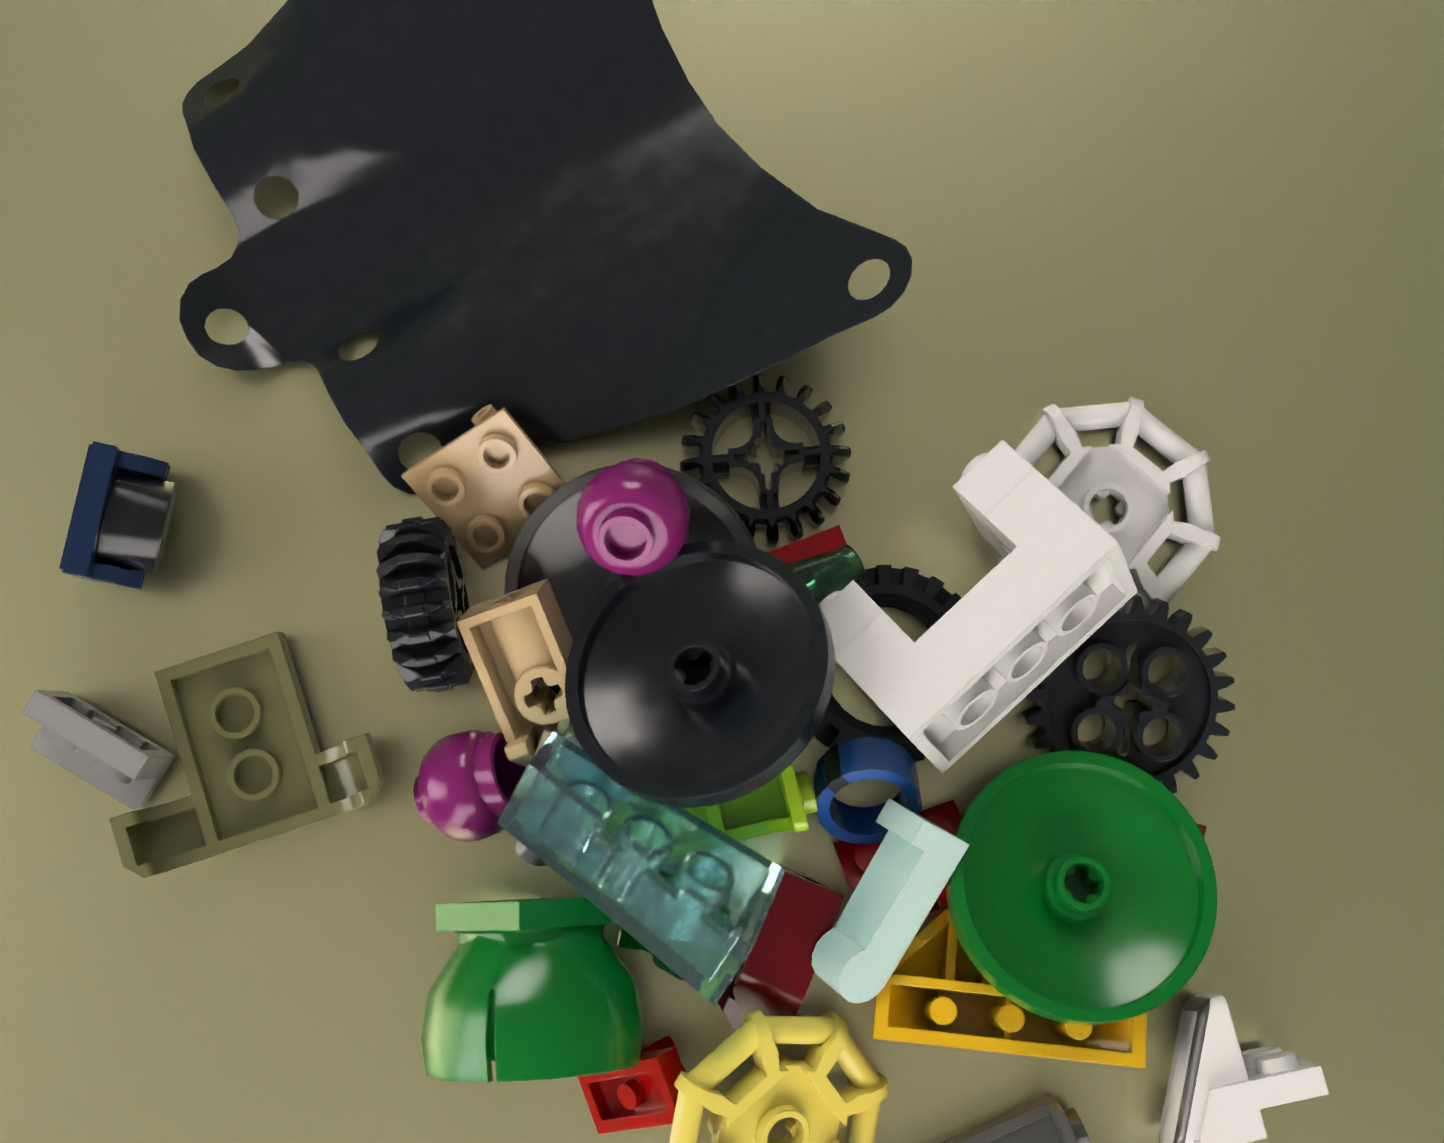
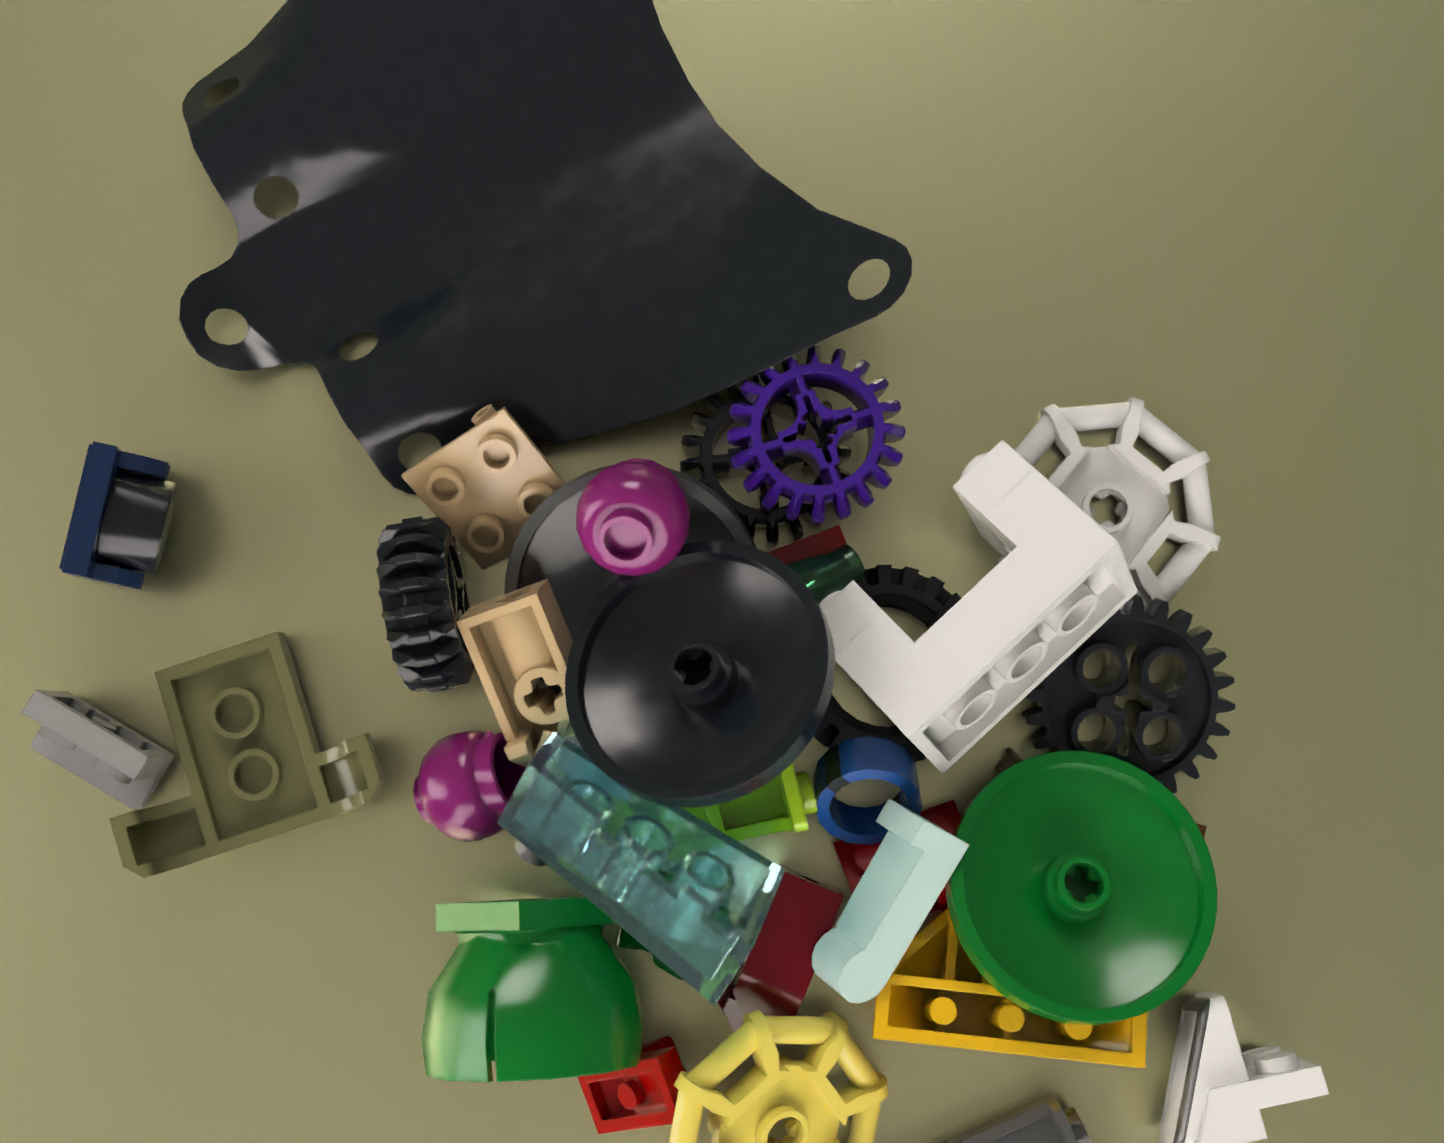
(845, 422): none -> dark purple gear
(1011, 759): none -> dark tan piece

